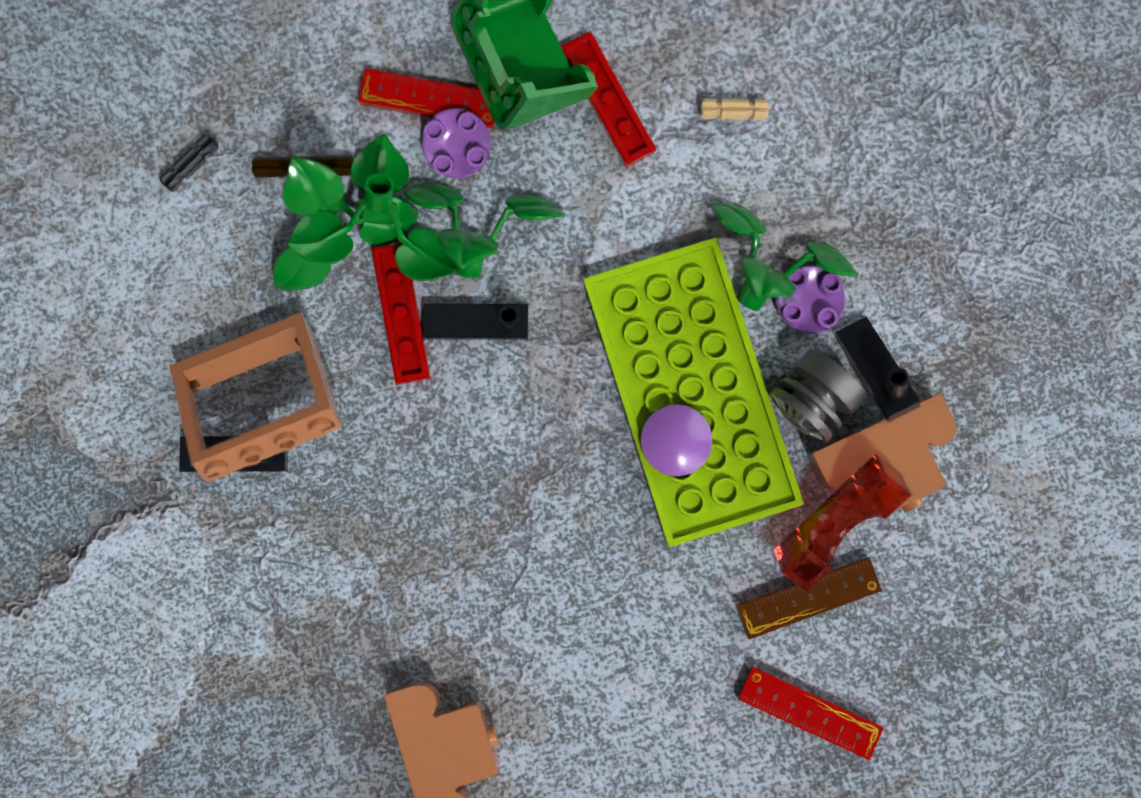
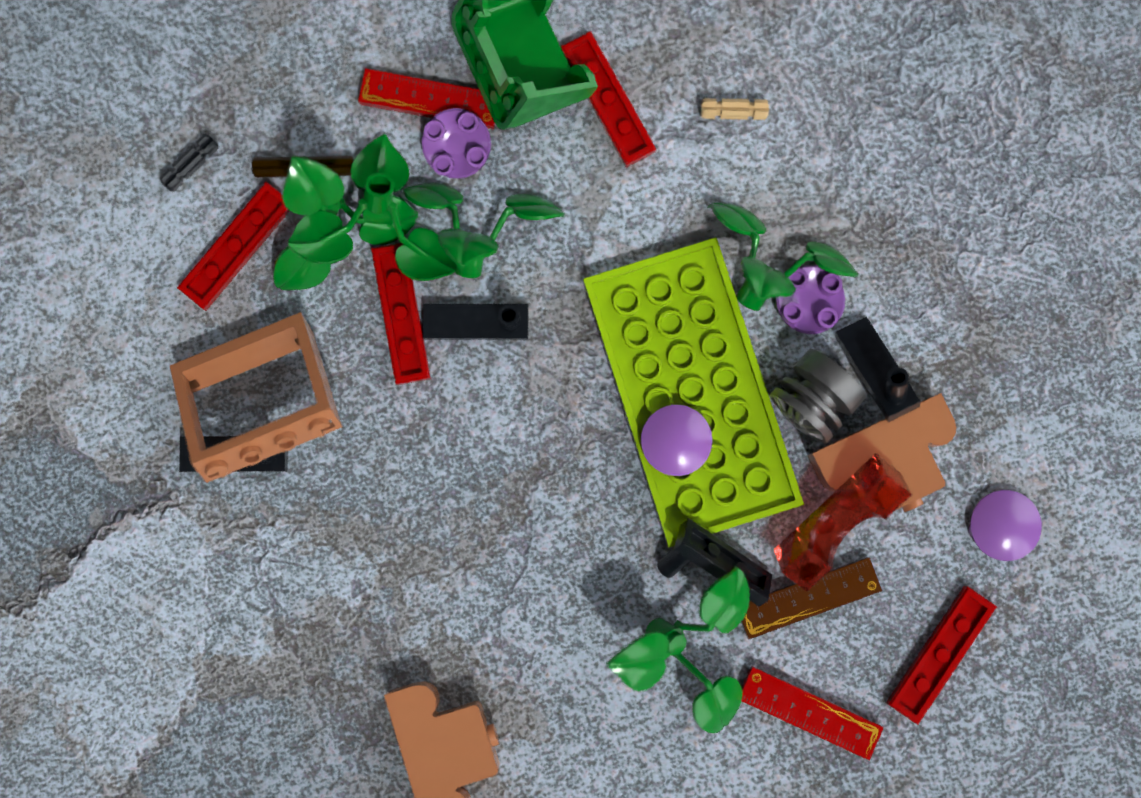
(234, 247): none -> red tile
(643, 662): none -> green plant
(716, 558): none -> black piece
(941, 654): none -> red tile
(1005, 525): none -> medium lavender dish

